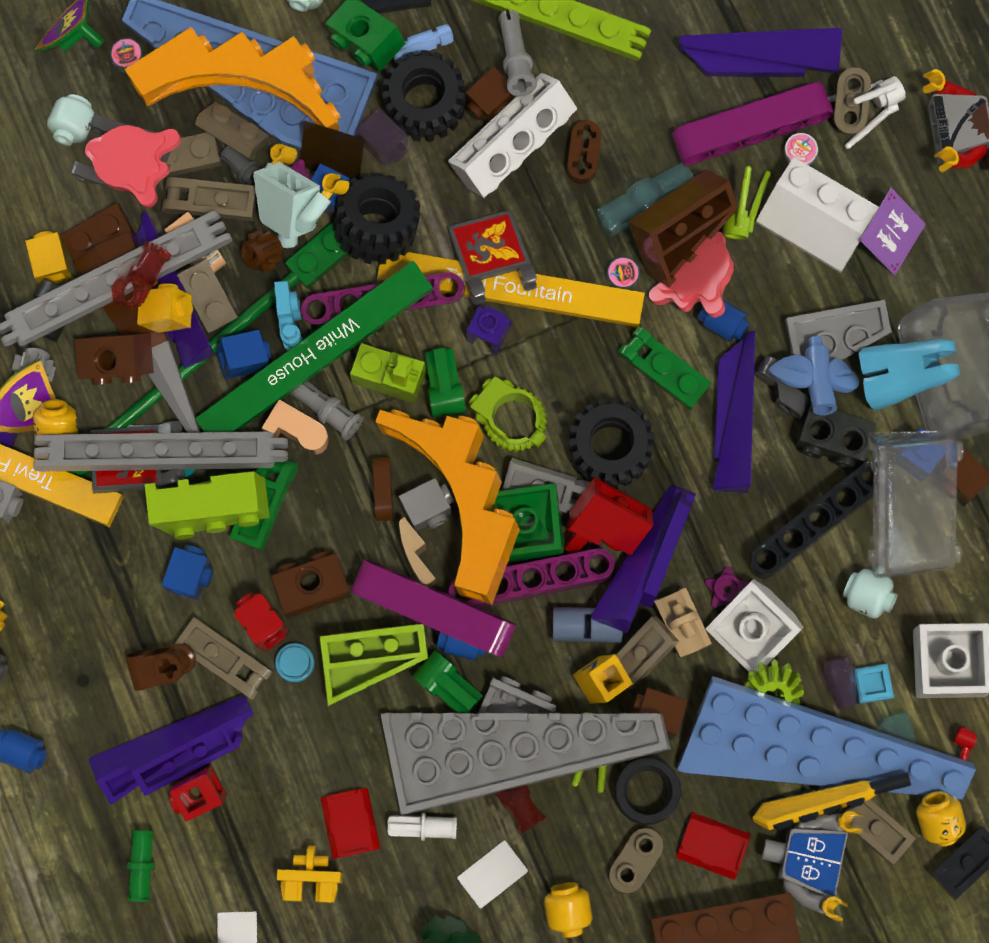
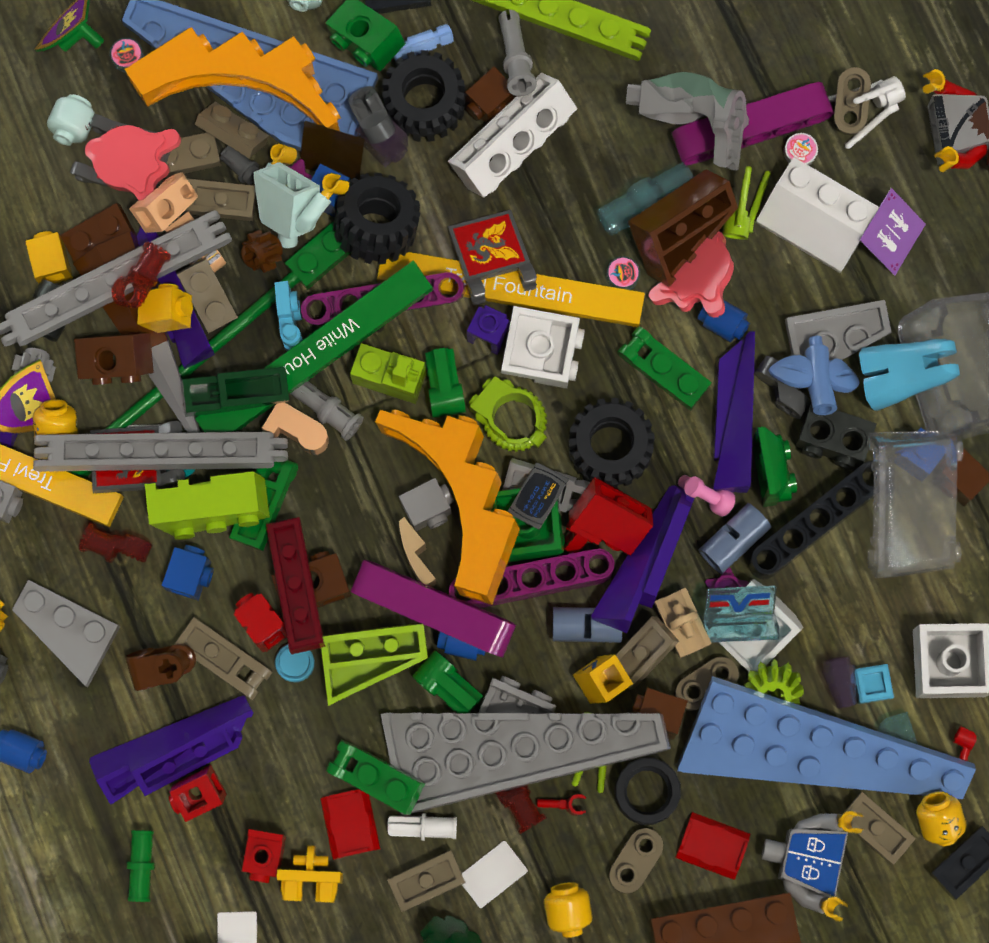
(66, 629): none -> light grey wing
(109, 545): none -> clear red connector
(164, 203): none -> light nougat leg
(234, 391): none -> dark green slope
(242, 354): blue brick -> none
(273, 845): none -> red brick
(295, 585): none -> dark red tile
(371, 115): none -> dark grey piece
(376, 777): none -> green plate
(383, 489): reddish brown beam -> none
(426, 881): none -> dark tan plate
(538, 495): none -> sticker
(542, 347): none -> white plate
(565, 804): none -> red hand
(591, 152): reddish brown beam -> none
(689, 97): none -> light grey hips
(701, 678): none -> dark tan plate
(720, 501): none -> bright pink piece
(734, 538): none -> sand blue pin
(741, 614): none -> clear light blue panel
(764, 52): dark purple wedge -> none
(771, 467): none -> green slope
(806, 805): yellow sword -> none
(869, 594): light aqua head -> none

